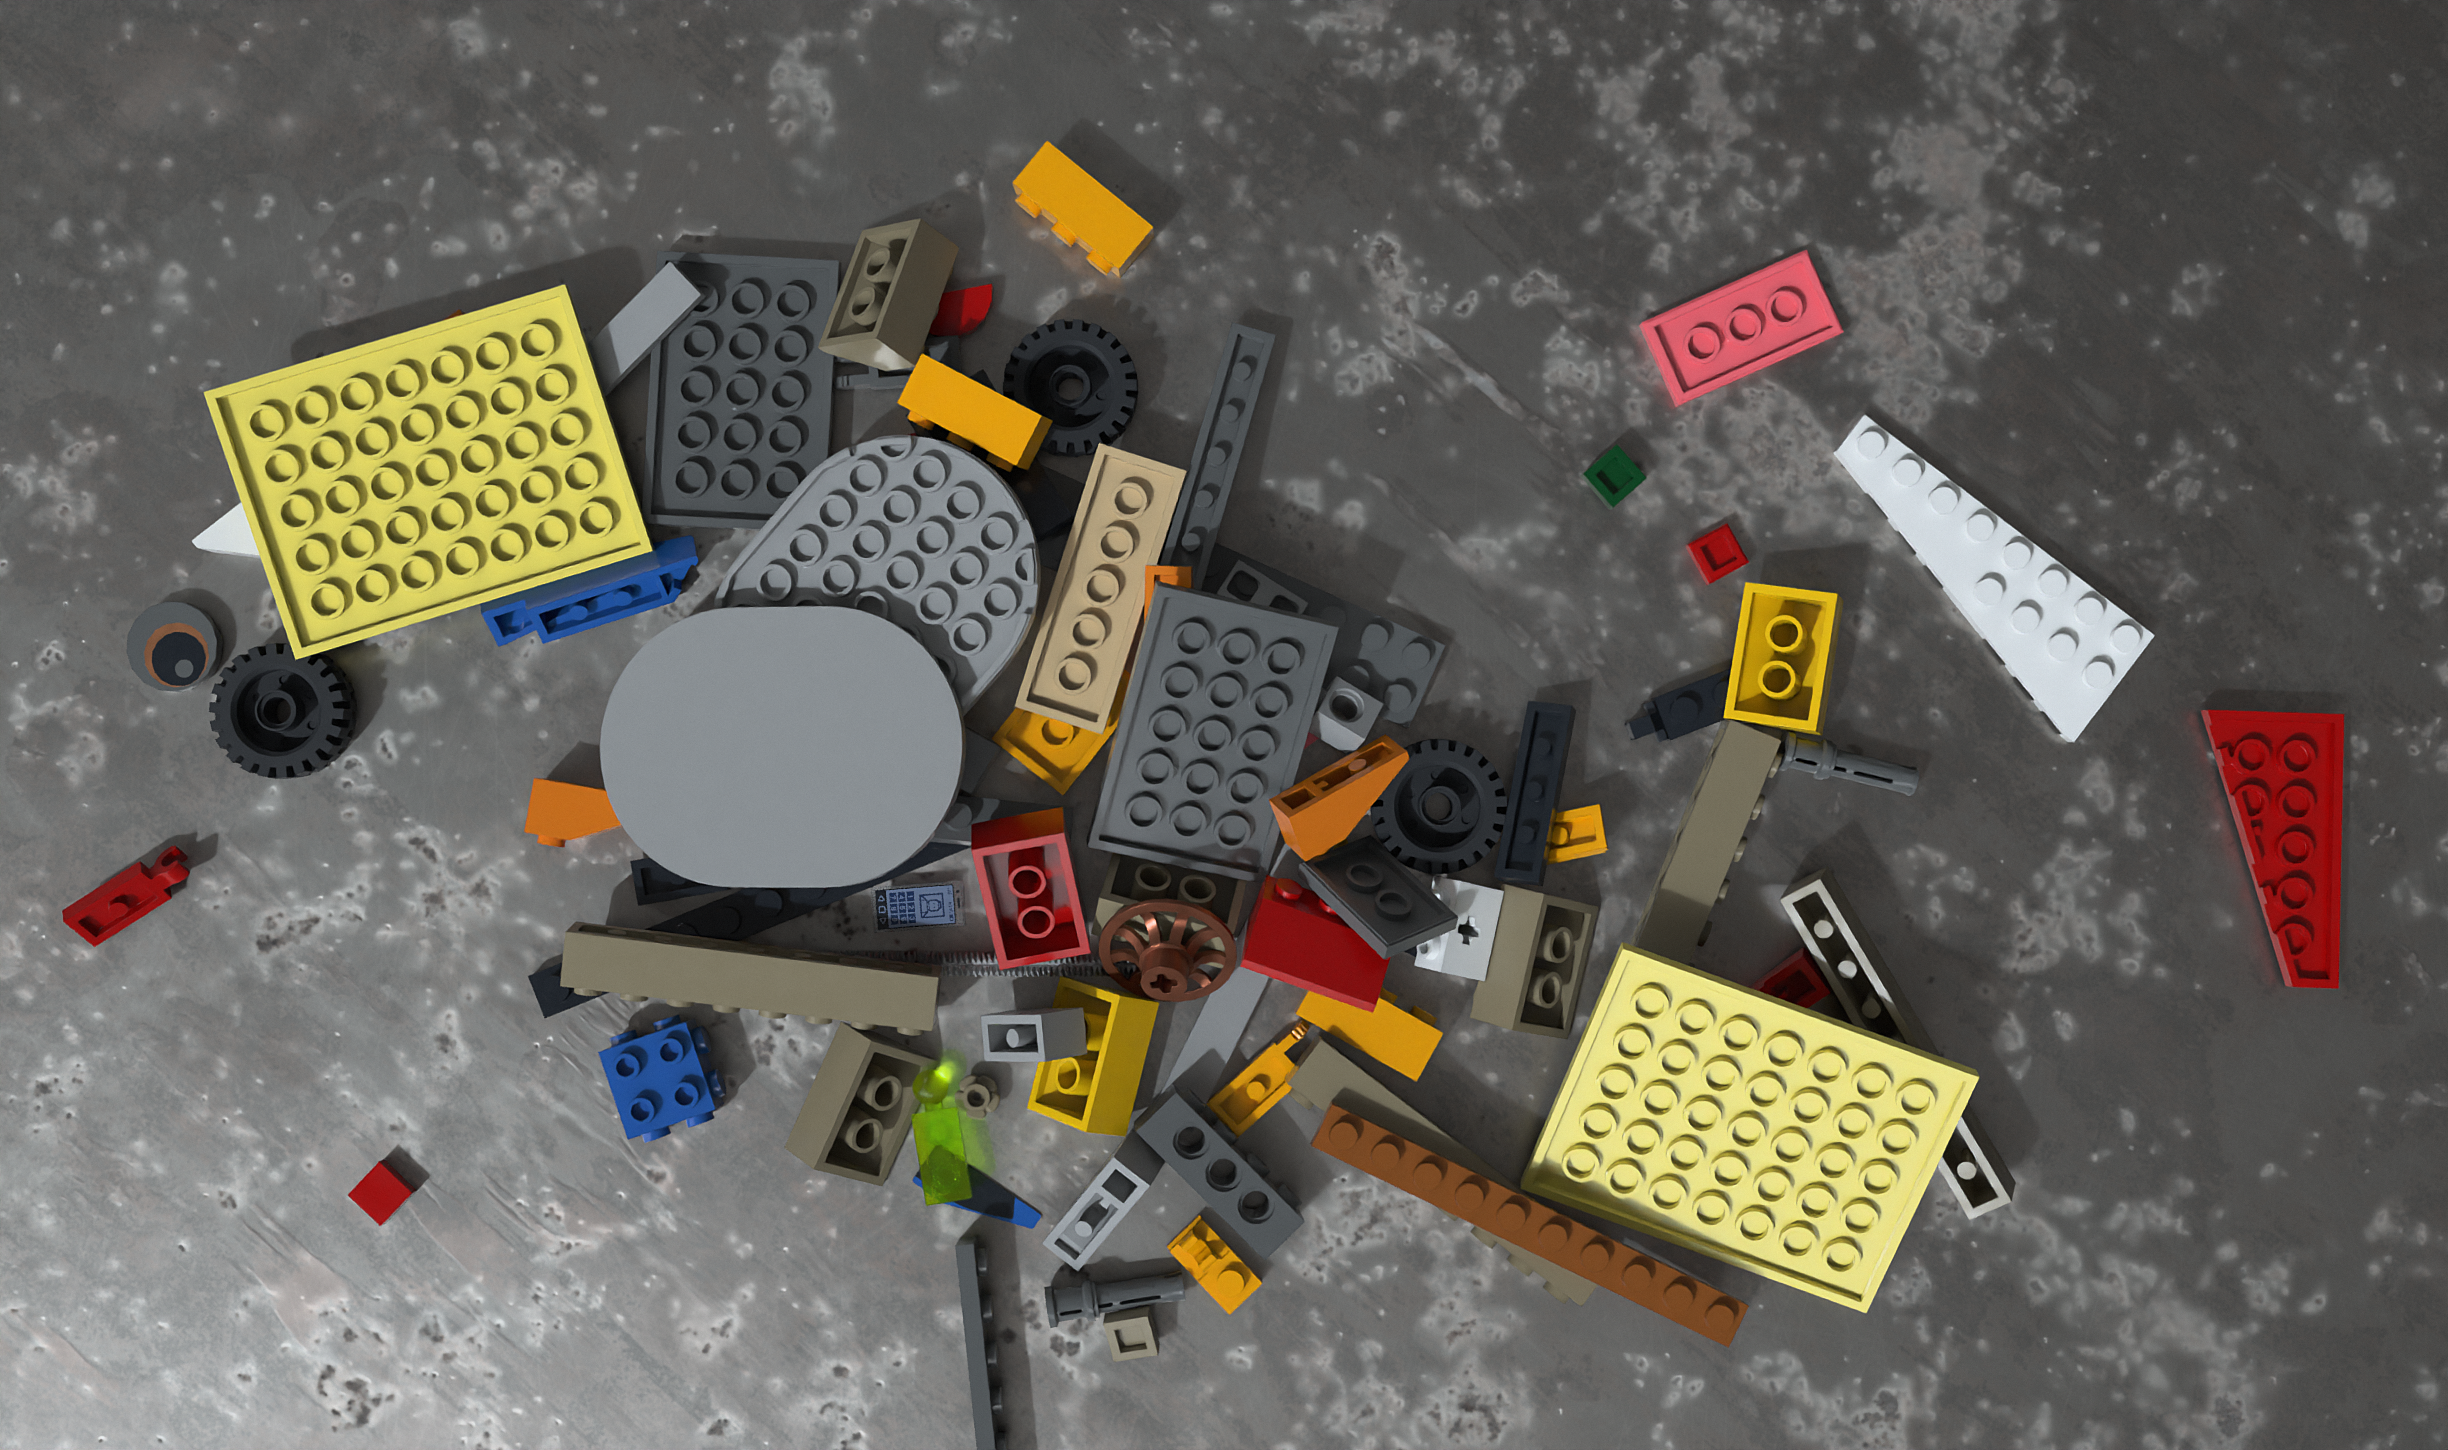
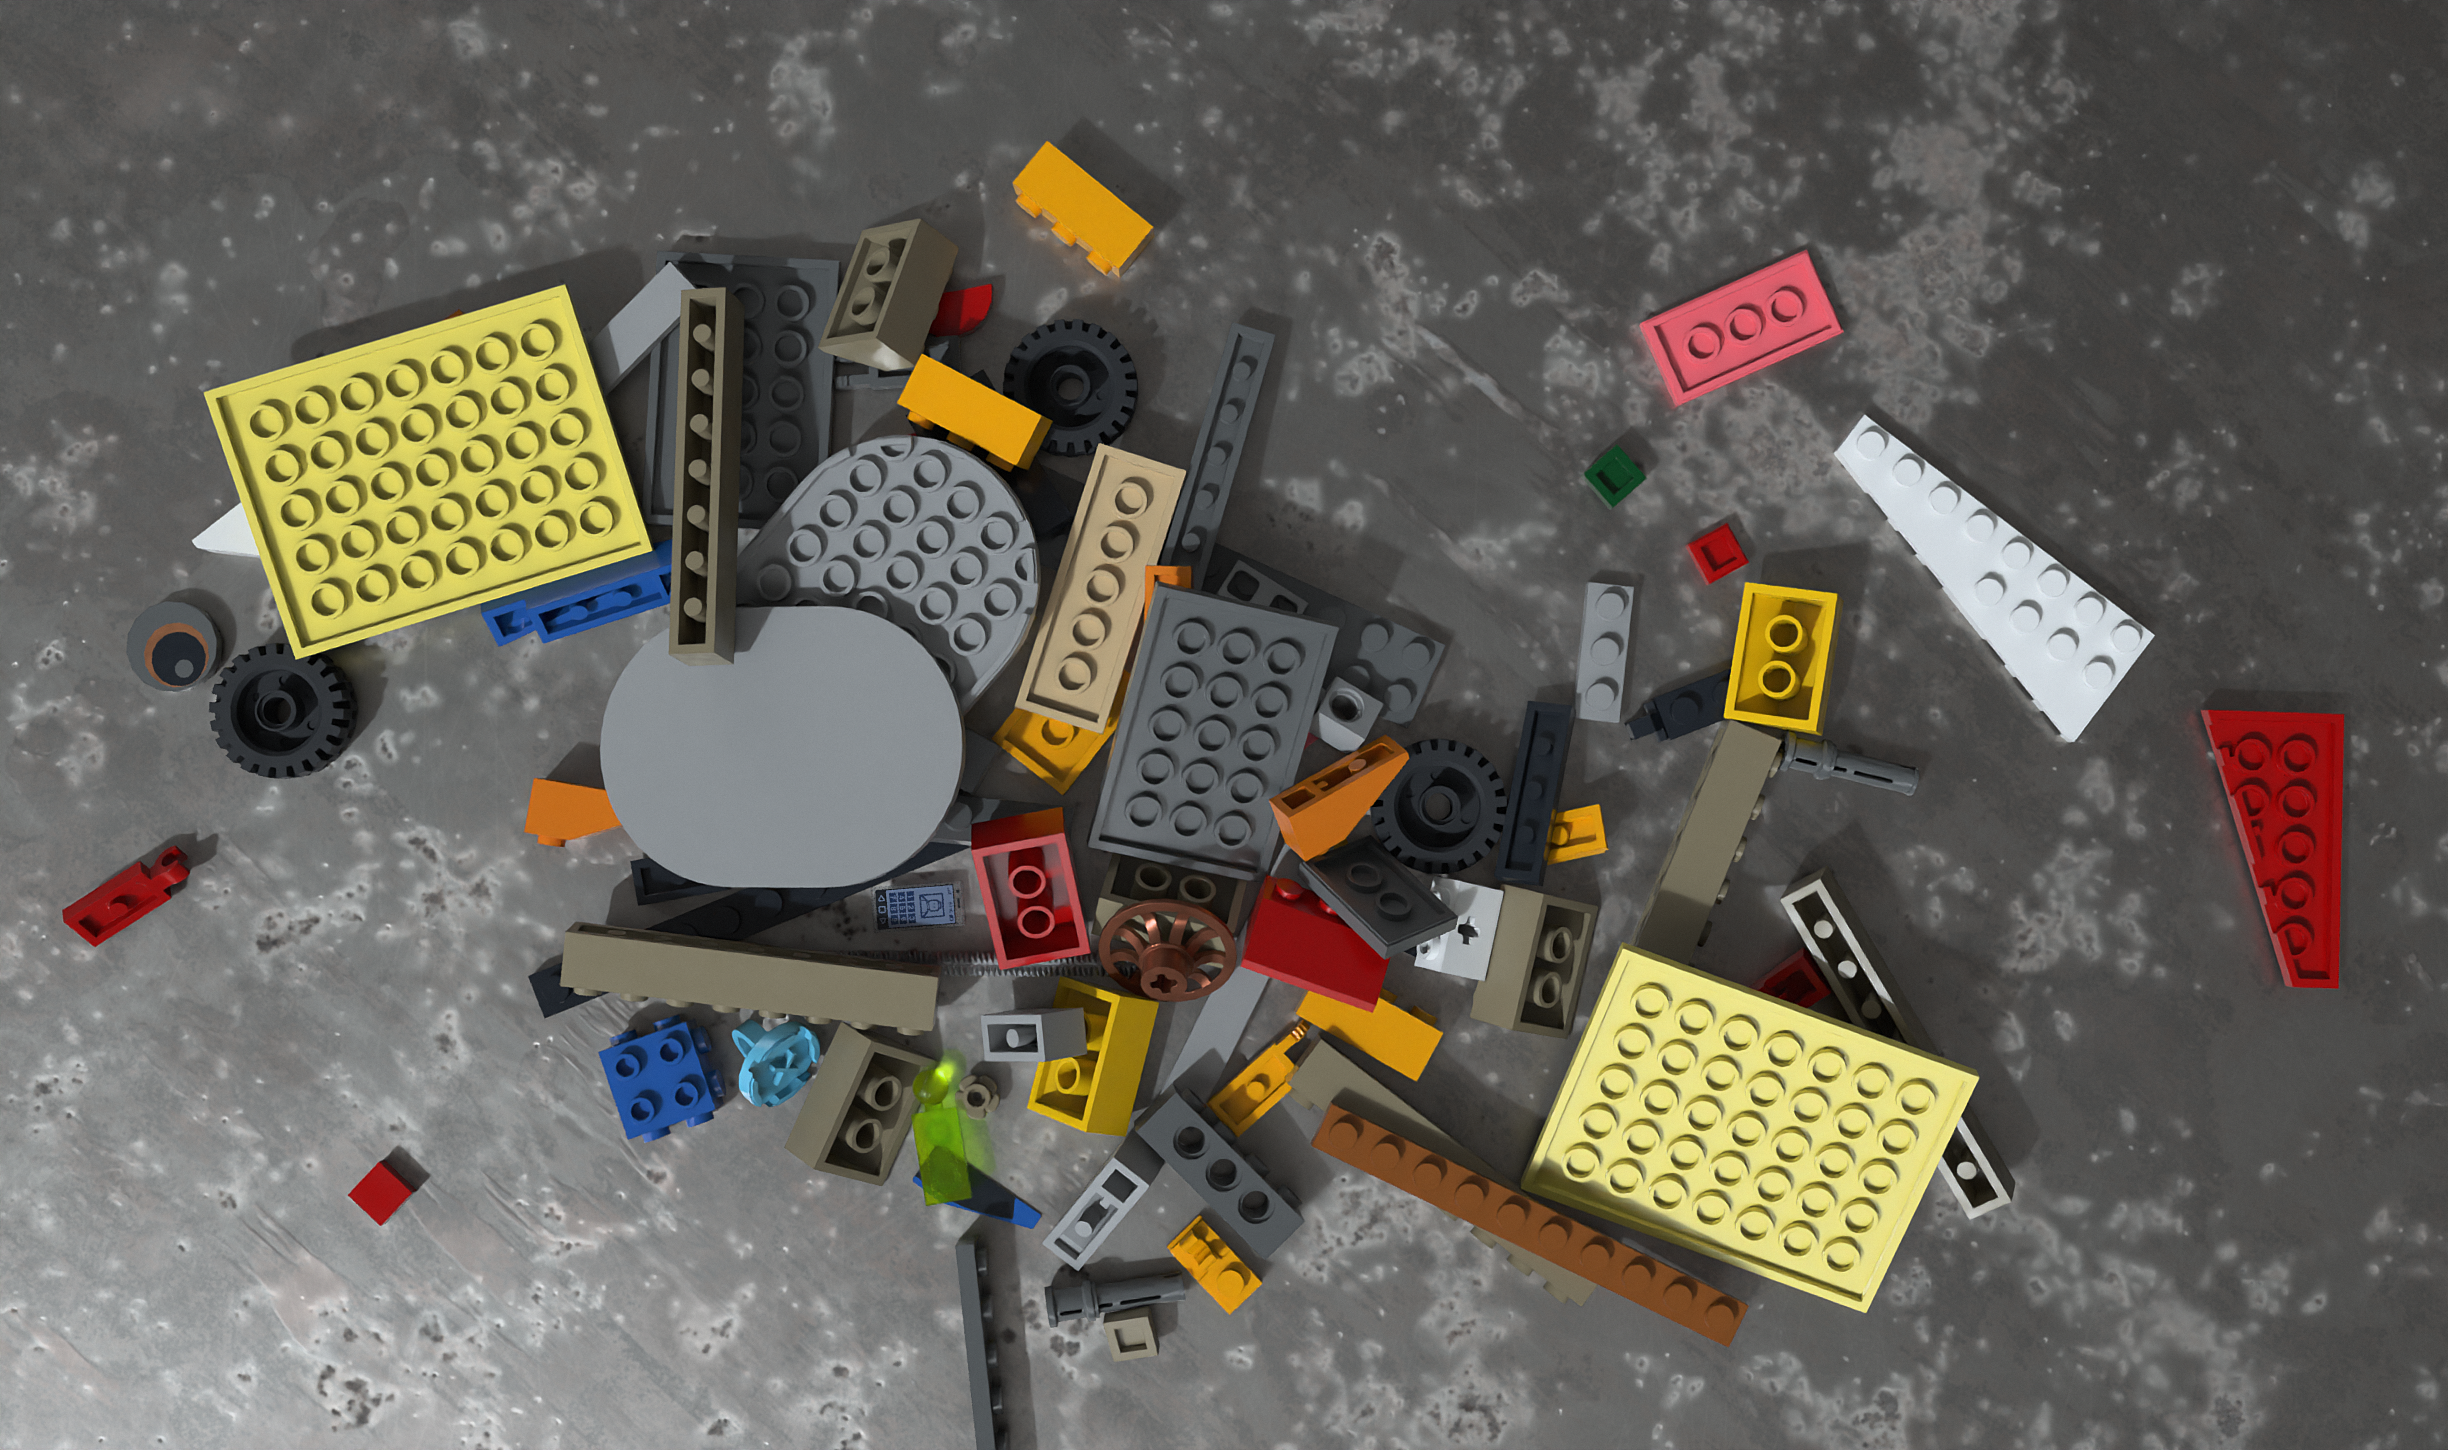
(707, 478): none -> dark tan brick
(774, 1060): none -> medium azure tile
(1602, 652): none -> light grey plate

